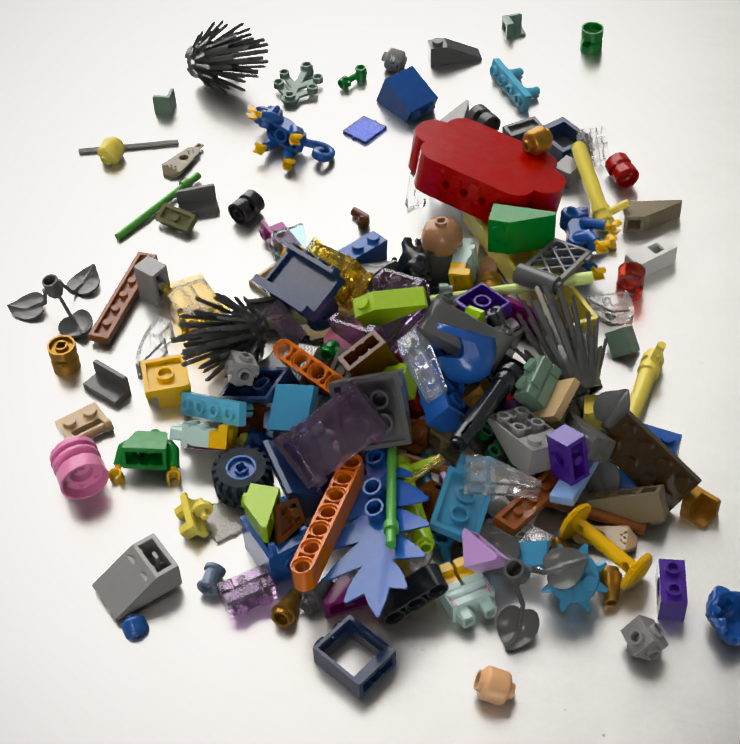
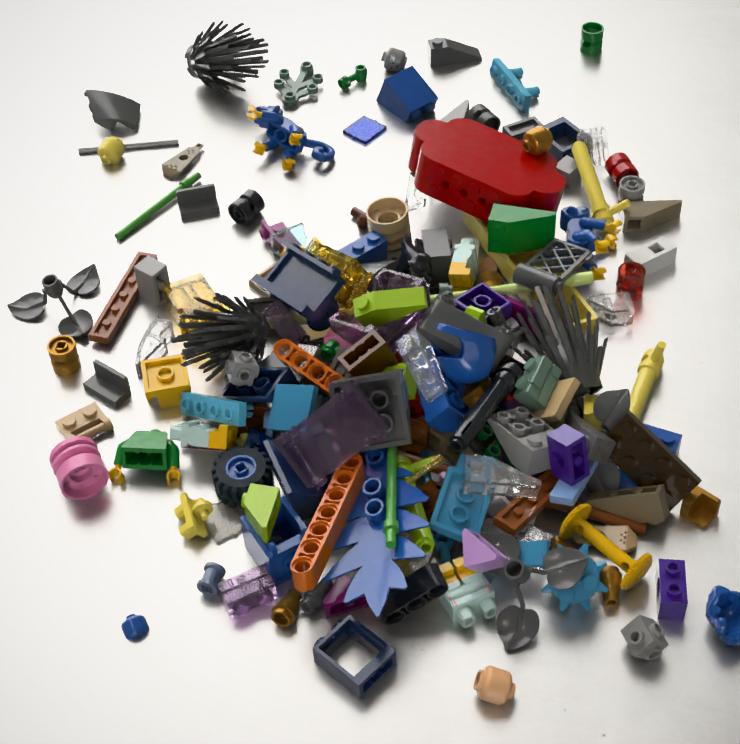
(111, 108): none -> dark grey slope
(138, 577): light grey slope -> none
(165, 103): sand green panel -> none
(176, 218): olive plate -> none
(287, 519): reddish brown piece -> none
(389, 219): none -> tan wheel
(441, 236): medium nougat cylinder -> none
(512, 26): sand green panel -> none
(622, 341): sand green panel -> none
(631, 188): none -> light grey wheel

